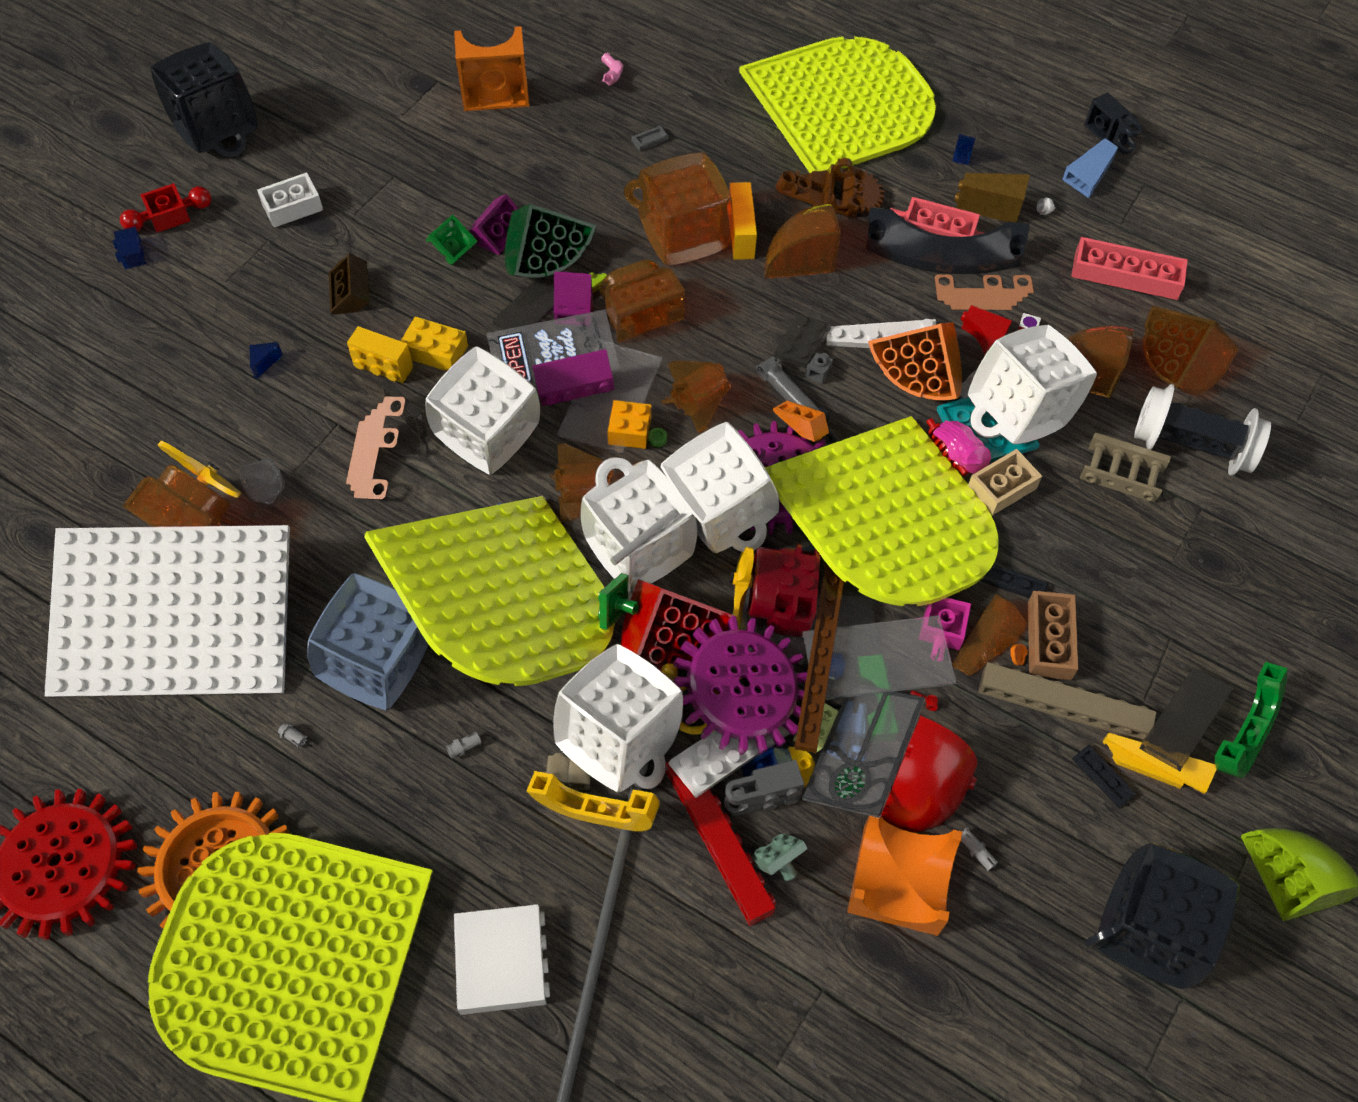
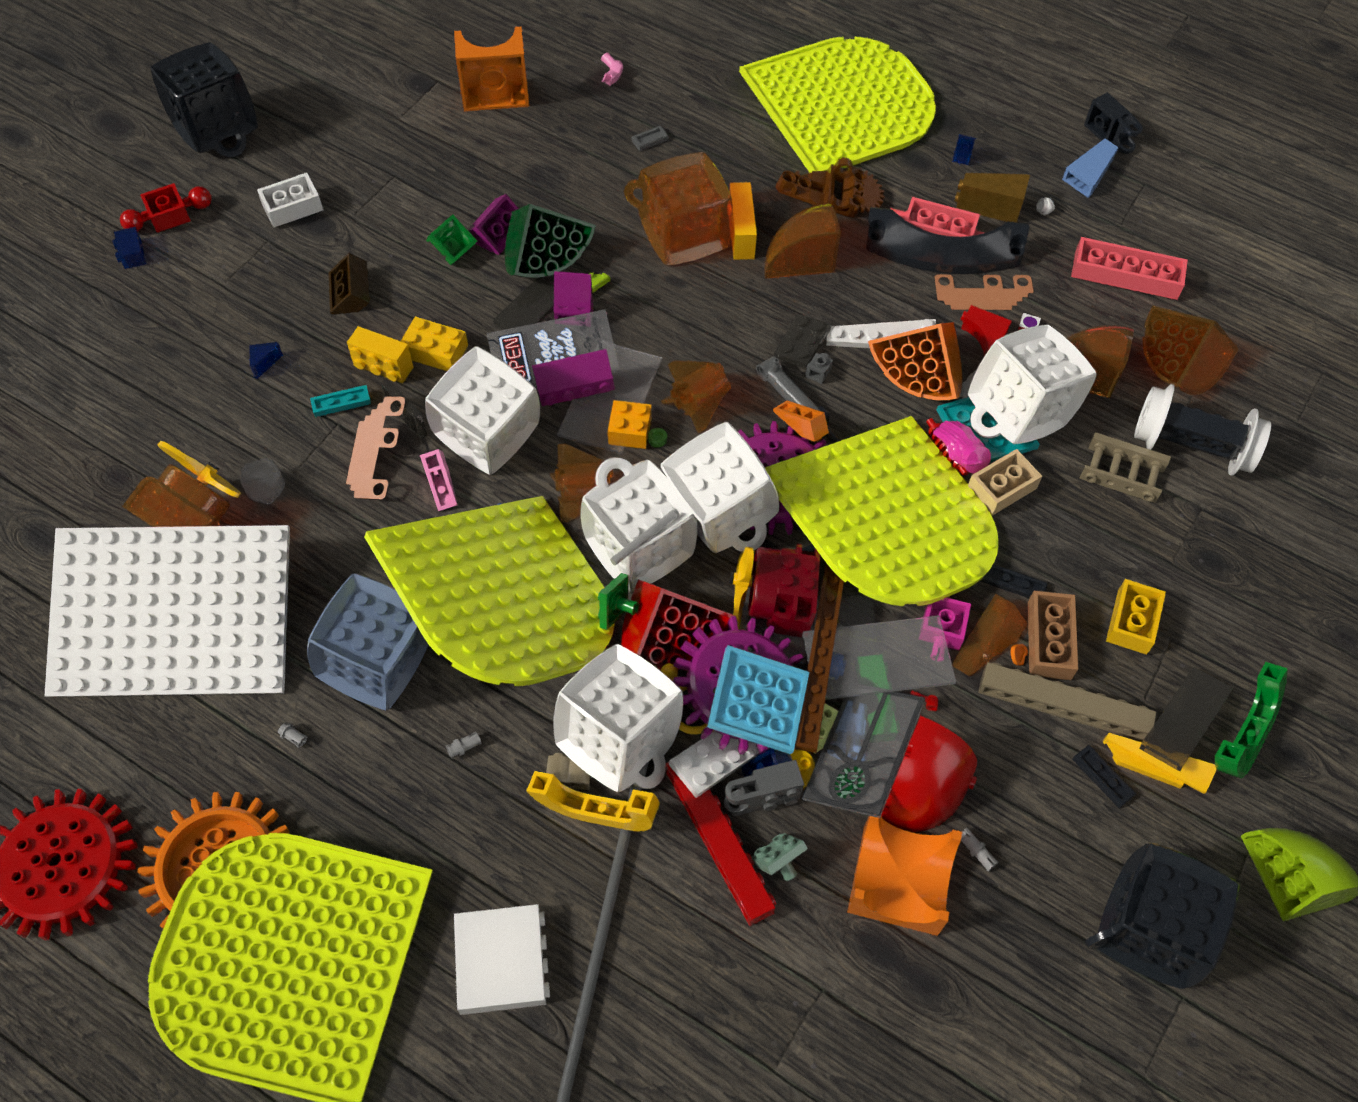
(340, 400): none -> teal plate
(439, 479): none -> bright pink slope
(642, 298): clear orange brick -> none
(758, 700): none -> medium azure plate
(1136, 616): none -> yellow brick

